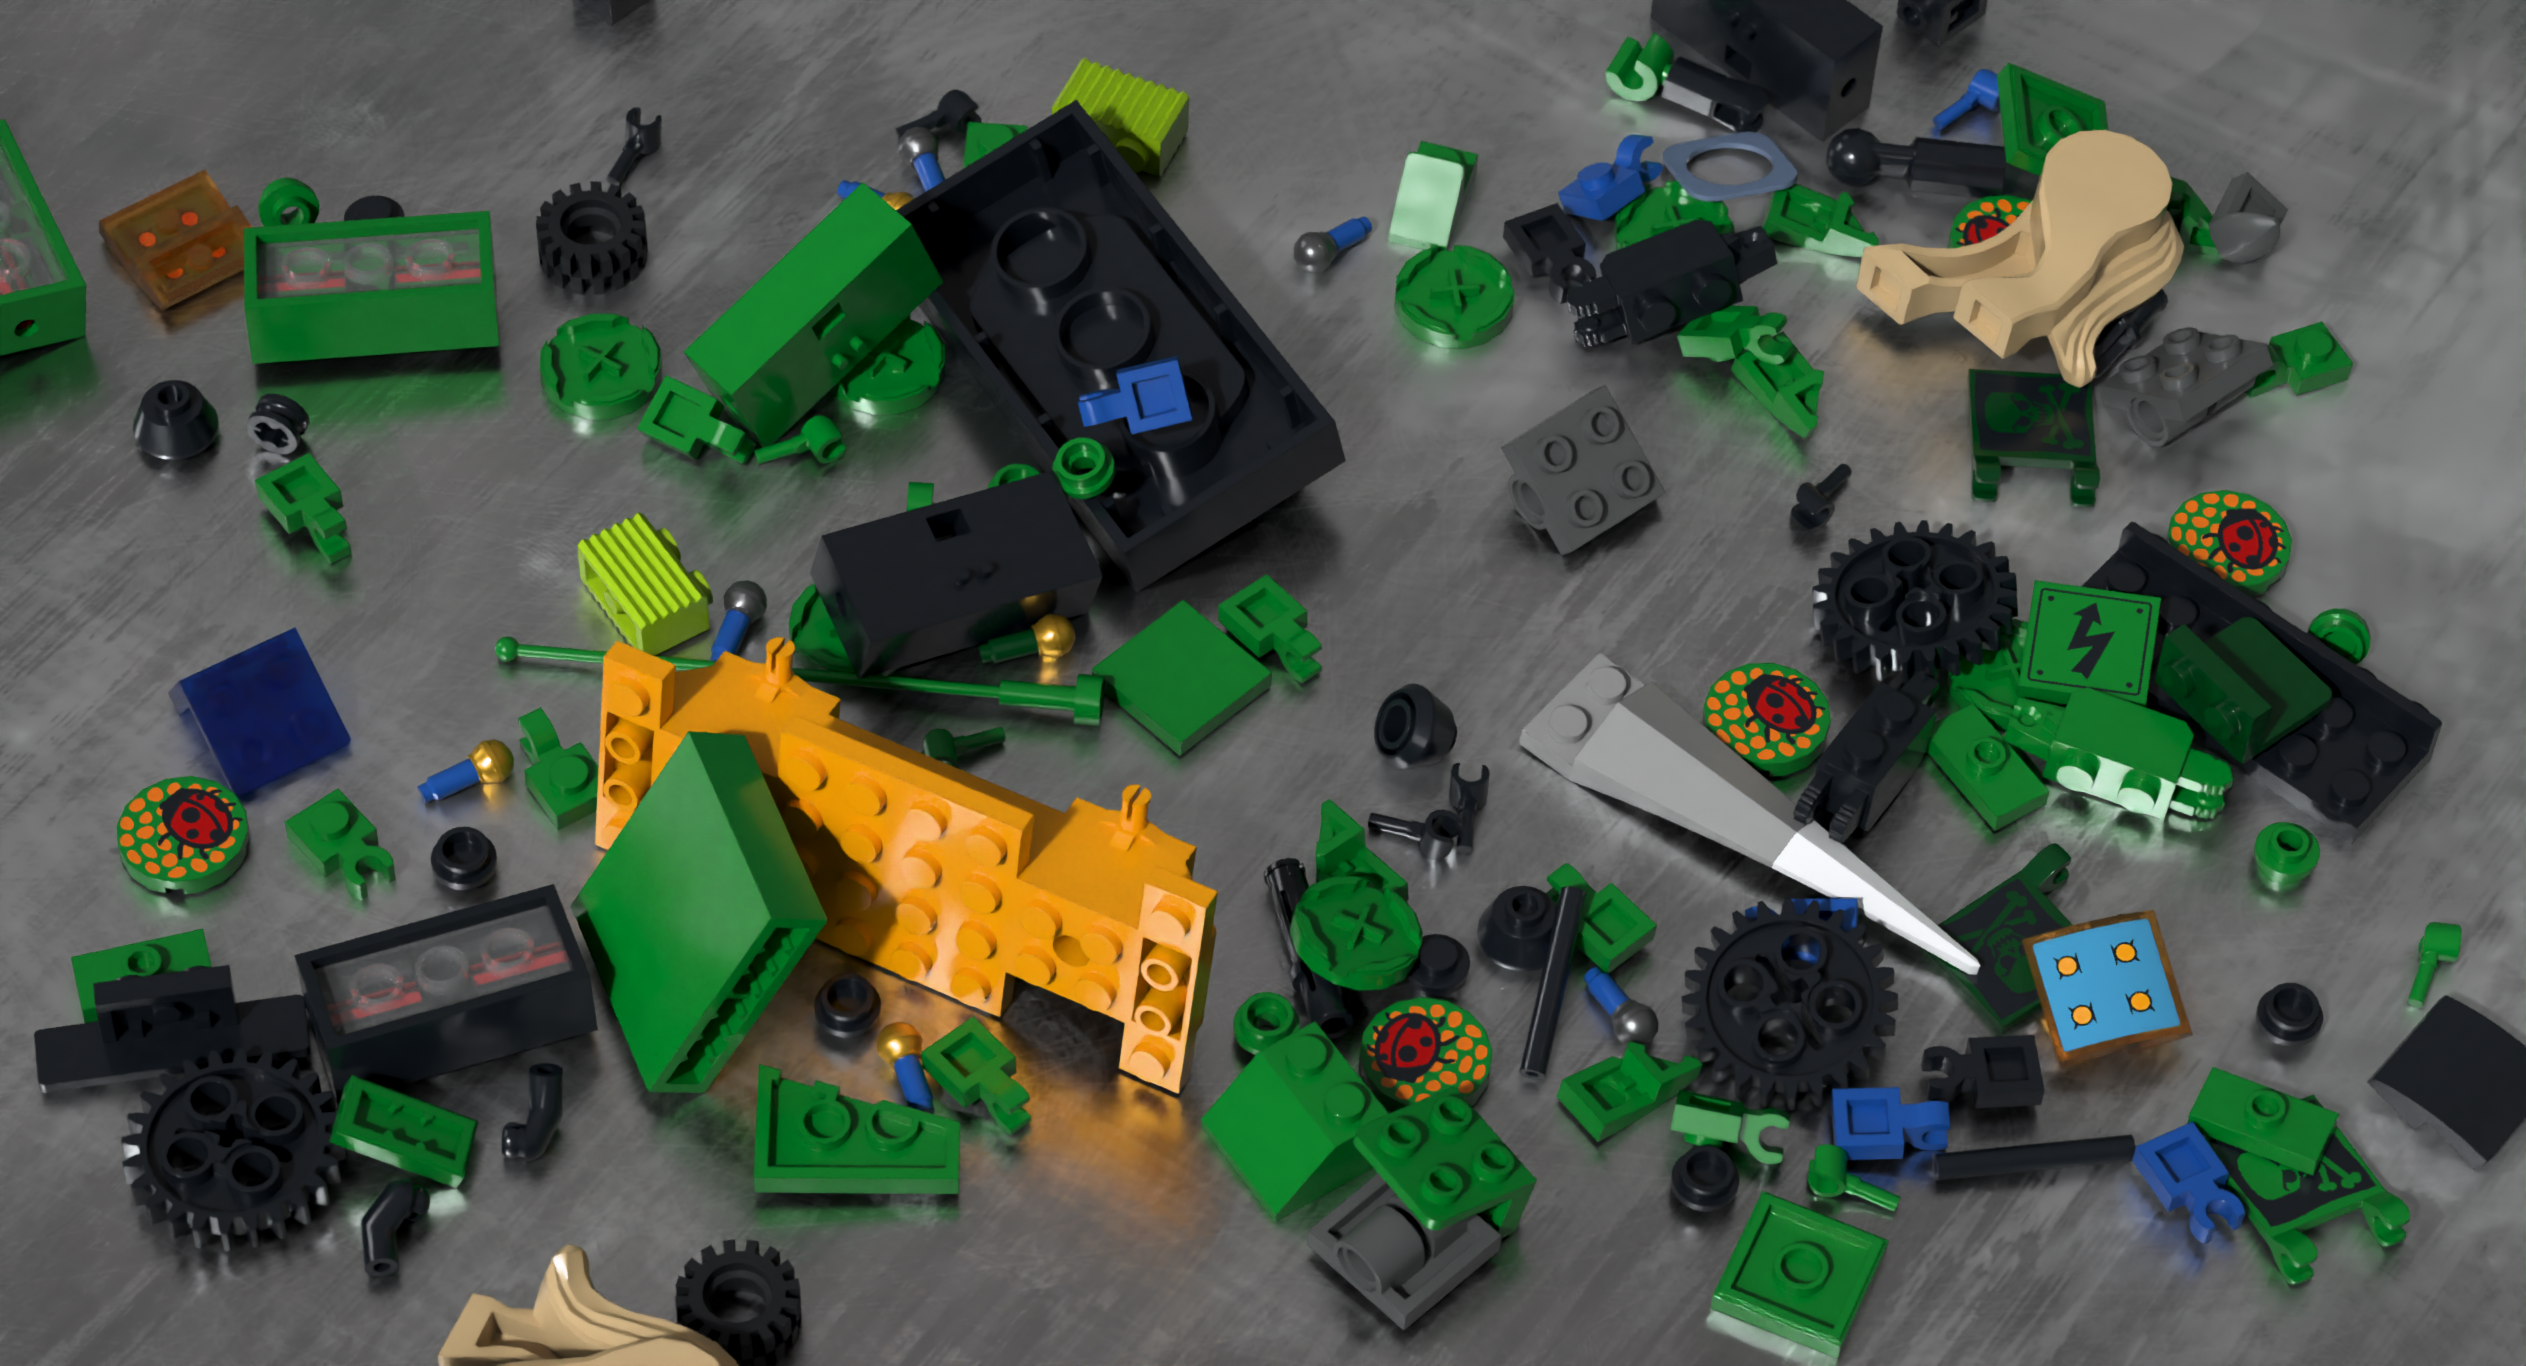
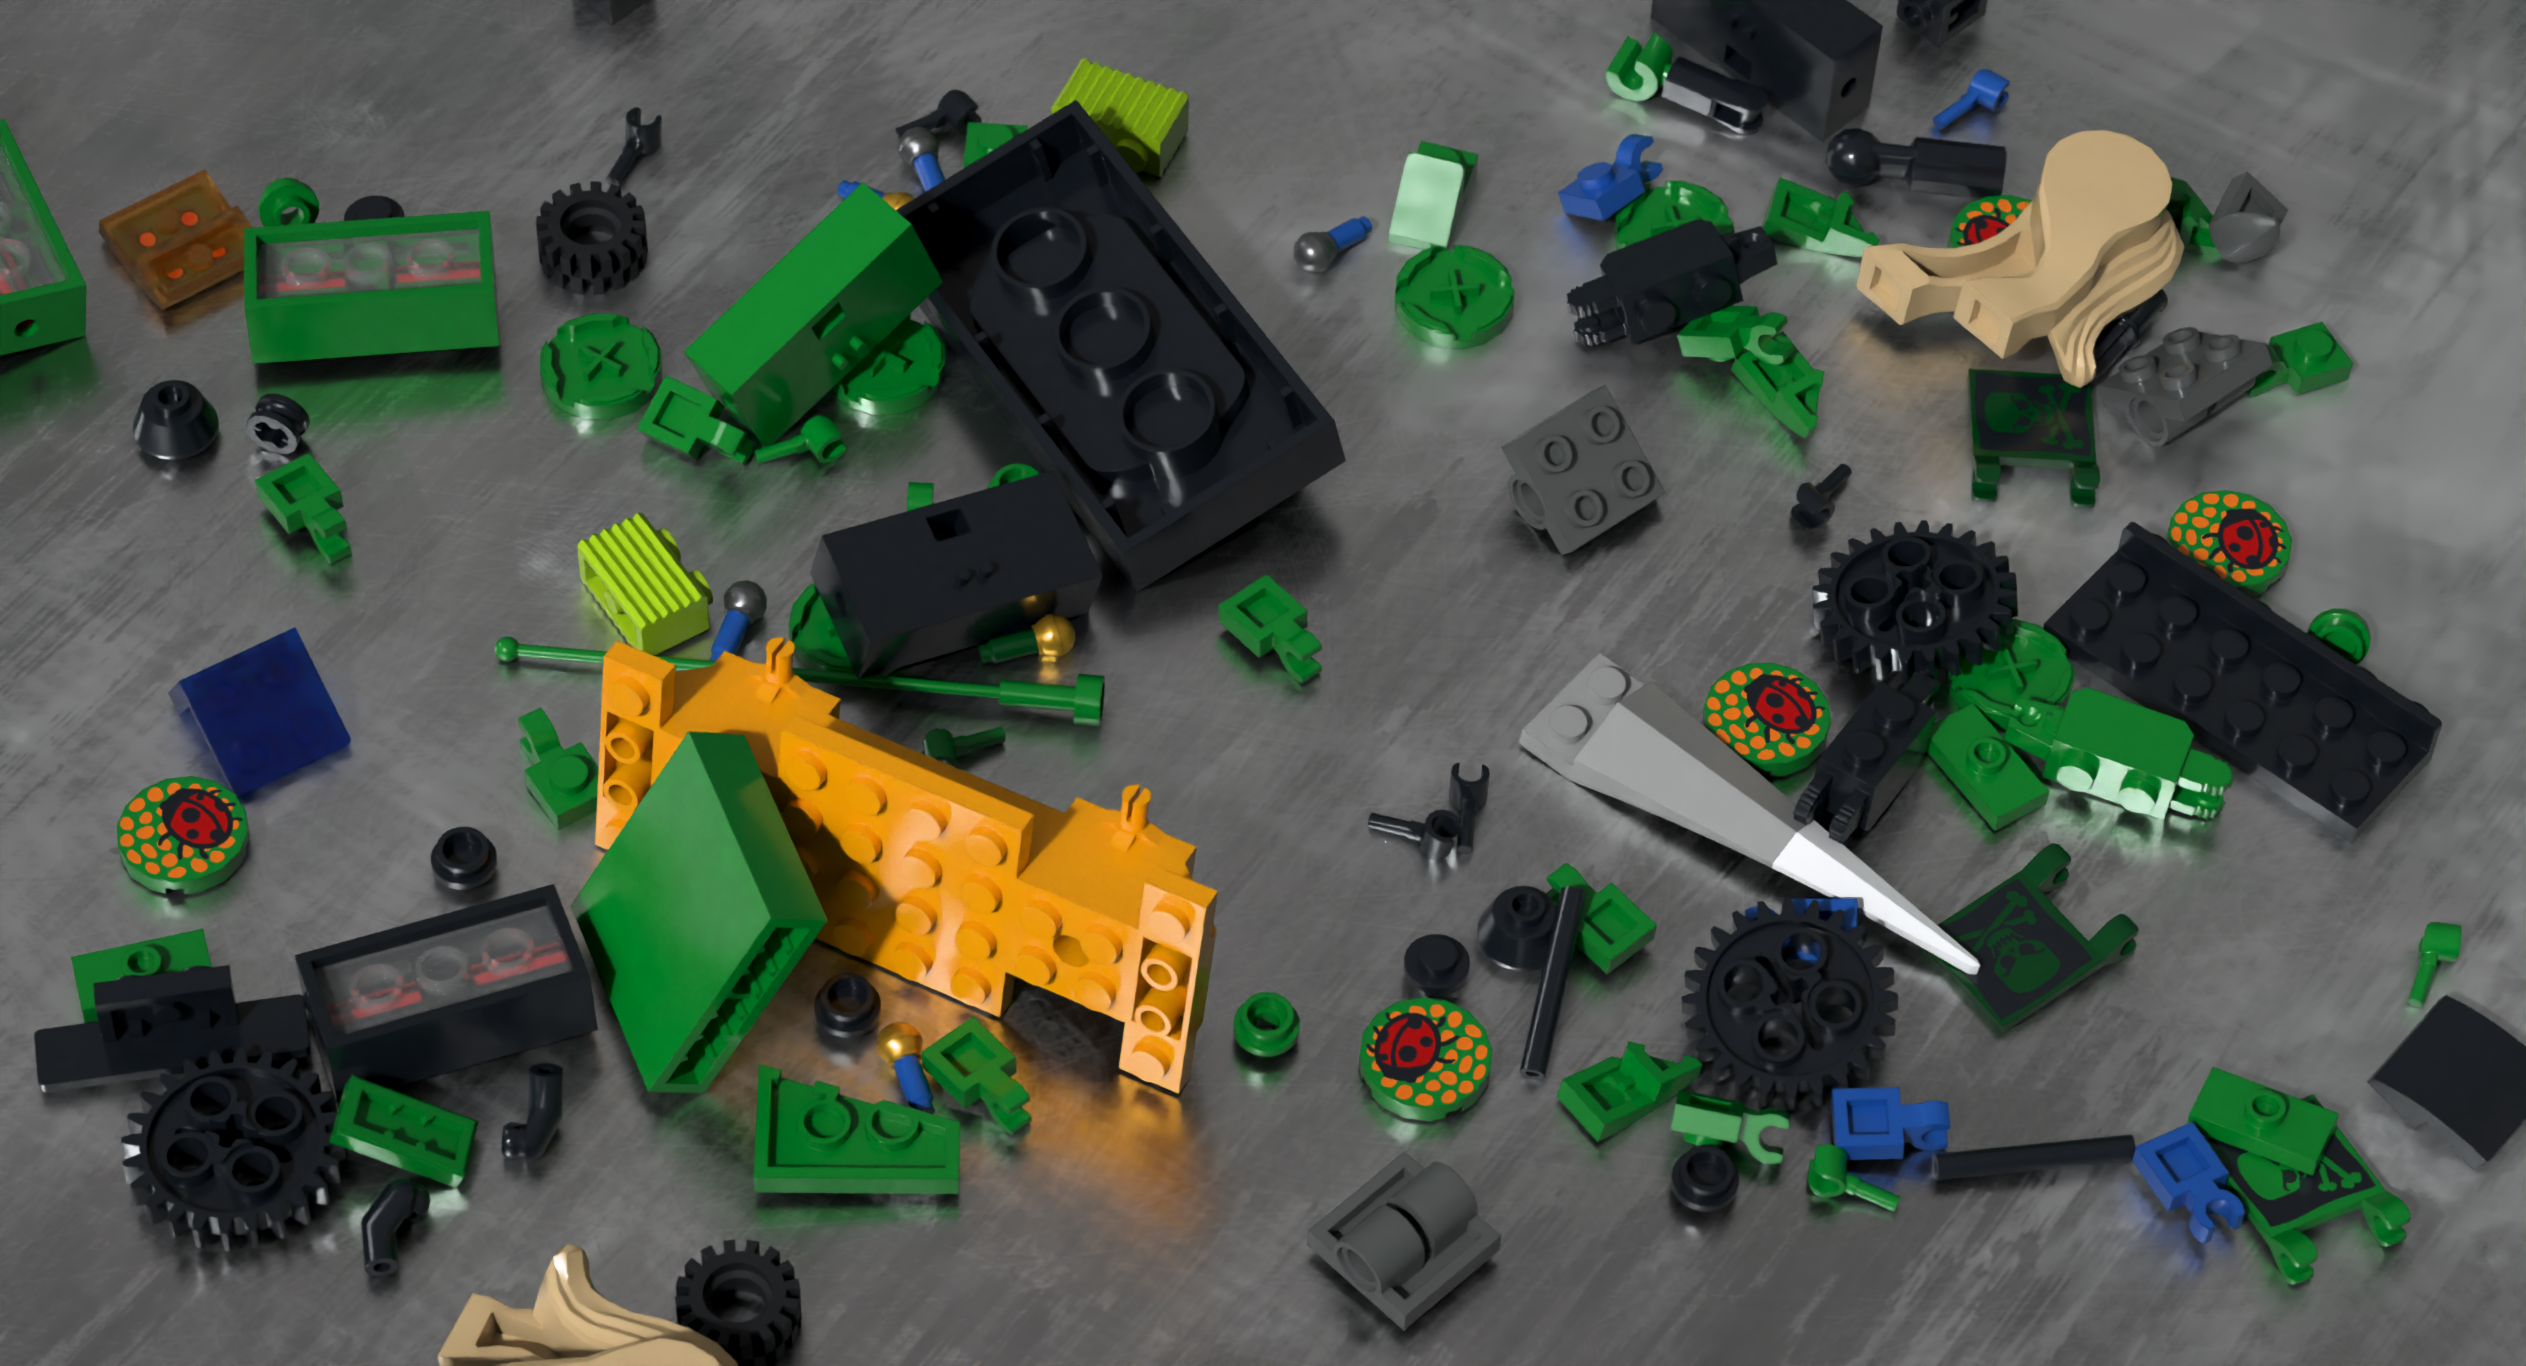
(337, 837): green plate -> none
(488, 763): piece -> none
(1079, 455): green plate -> none
(1148, 395): blue plate -> none
(1182, 677): green tile -> none
(1294, 1121): green slope -> none
(1321, 997): black pin -> none
(1344, 853): green slope -> none
(1356, 933): green tile -> none
(1414, 728): black cone -> none
(1447, 1163): green bracket -> none
(1550, 245): black plate -> none
(1630, 1019): piece -> none
(1780, 177): sand blue piece -> none
(1799, 1274): green tile -> none
(1995, 1069): black plate -> none
(2041, 113): green tile -> none
(2088, 640): green tile -> none
(2107, 987): dark azure slope -> none
(2240, 685): dark green bracket -> none
(2284, 865): green plate -> none
(2289, 1015): black plate -> none

